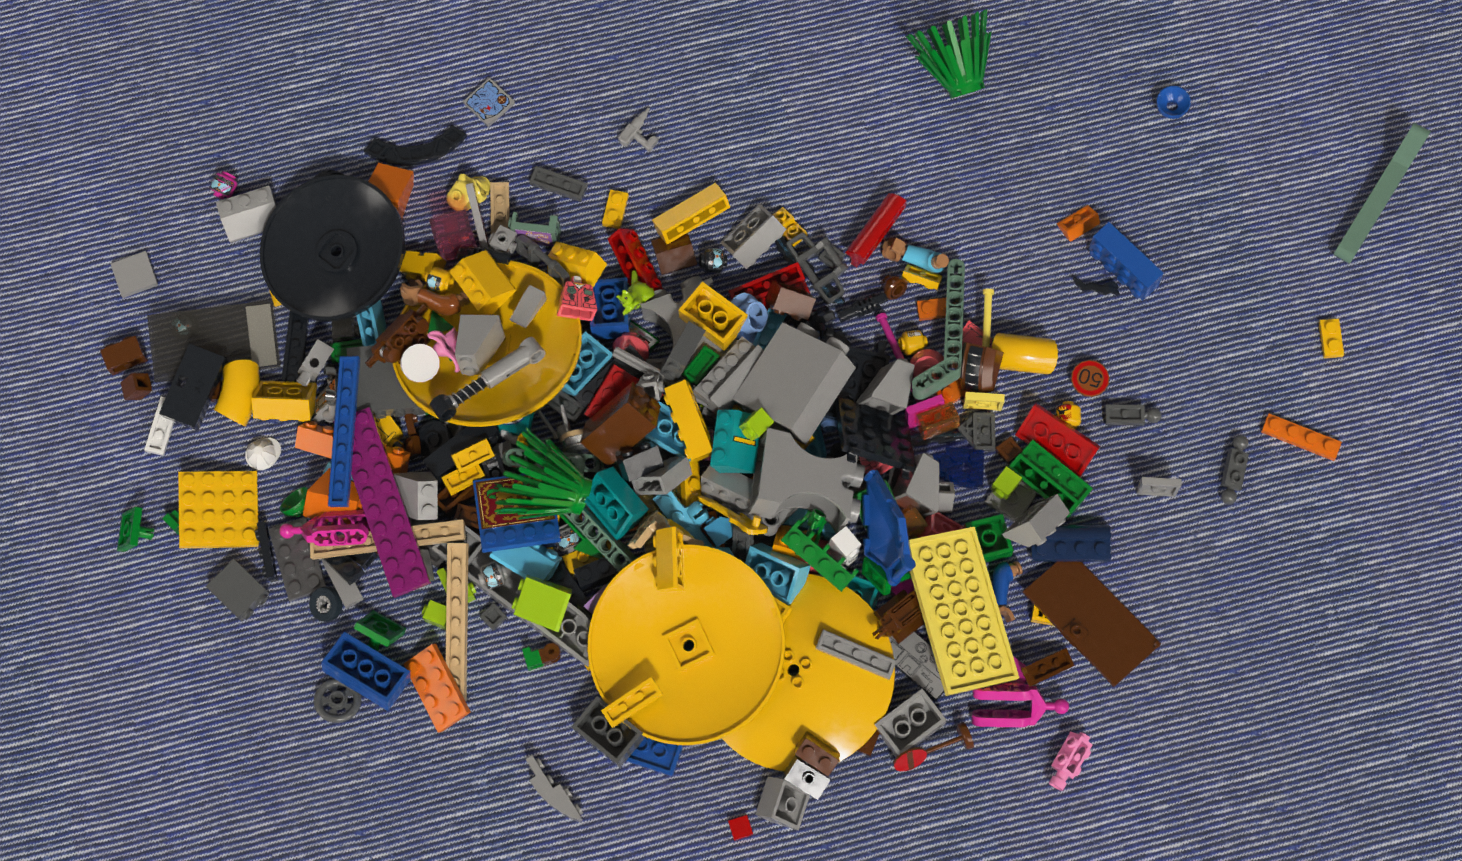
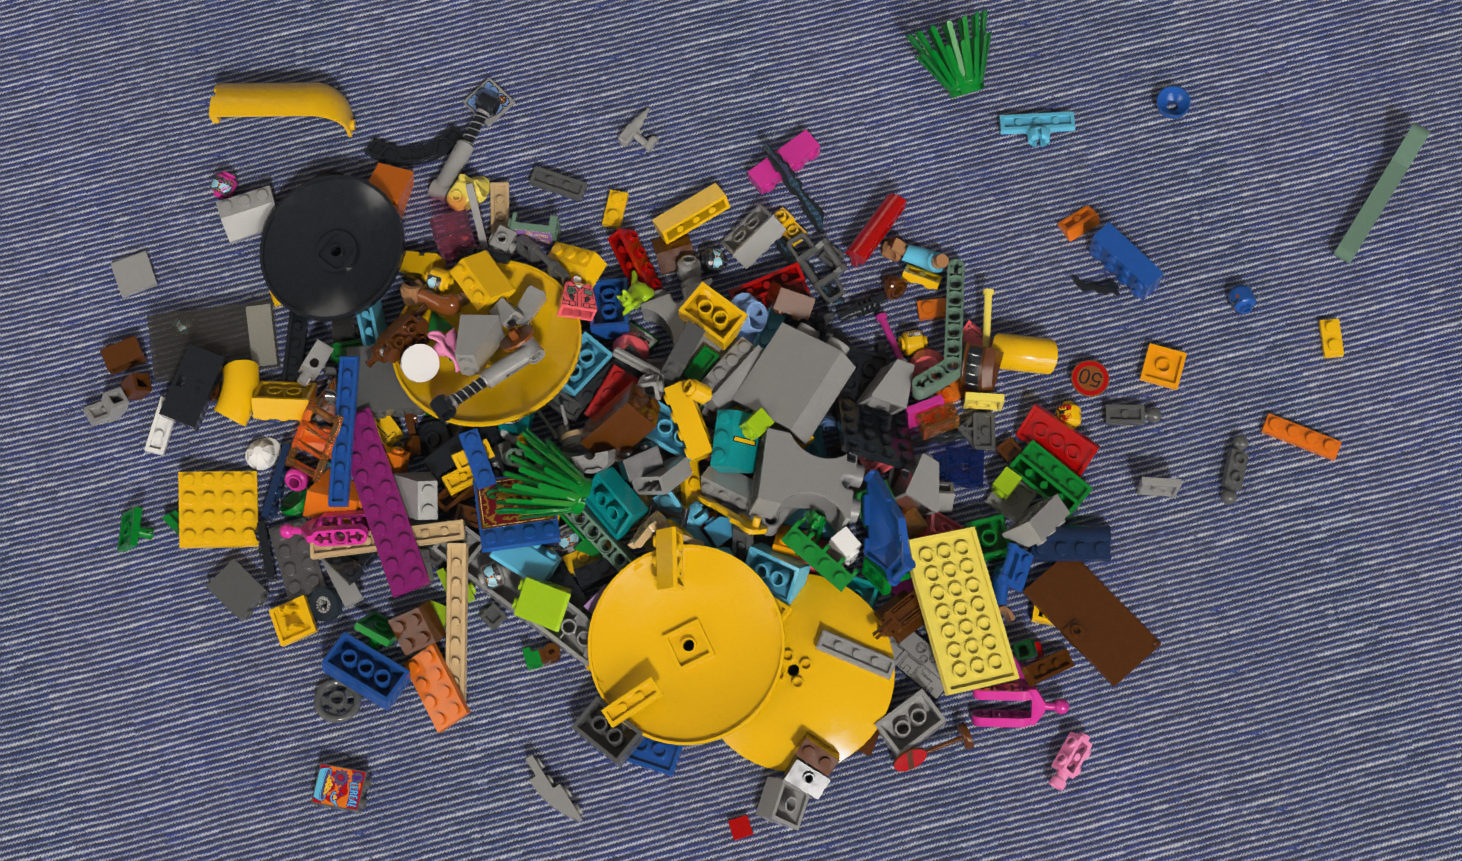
(110, 408): none -> light grey brick
(276, 488): none -> dark blue plate
(281, 100): none -> yellow panel
(293, 621): none -> yellow plate
(296, 479): none -> dark pink head
(298, 443): none -> clear orange bar
(341, 788): none -> brick
(417, 627): none -> reddish brown brick
(477, 459): none -> blue plate
(486, 106): none -> piece
(507, 312): none -> light grey brick
(516, 337): none -> dark orange piece
(592, 464): none -> light grey cylinder
(682, 516): none -> black piece
(688, 267): none -> light grey head
(697, 391): none -> yellow brick
(794, 186): none -> black sword
(795, 152): none -> dark pink brick
(1015, 567): none -> blue plate
(1030, 651): none -> dark green leg
(1037, 125): none -> medium azure plate
(1163, 366): none -> light orange plate
(1242, 298): none -> blue head

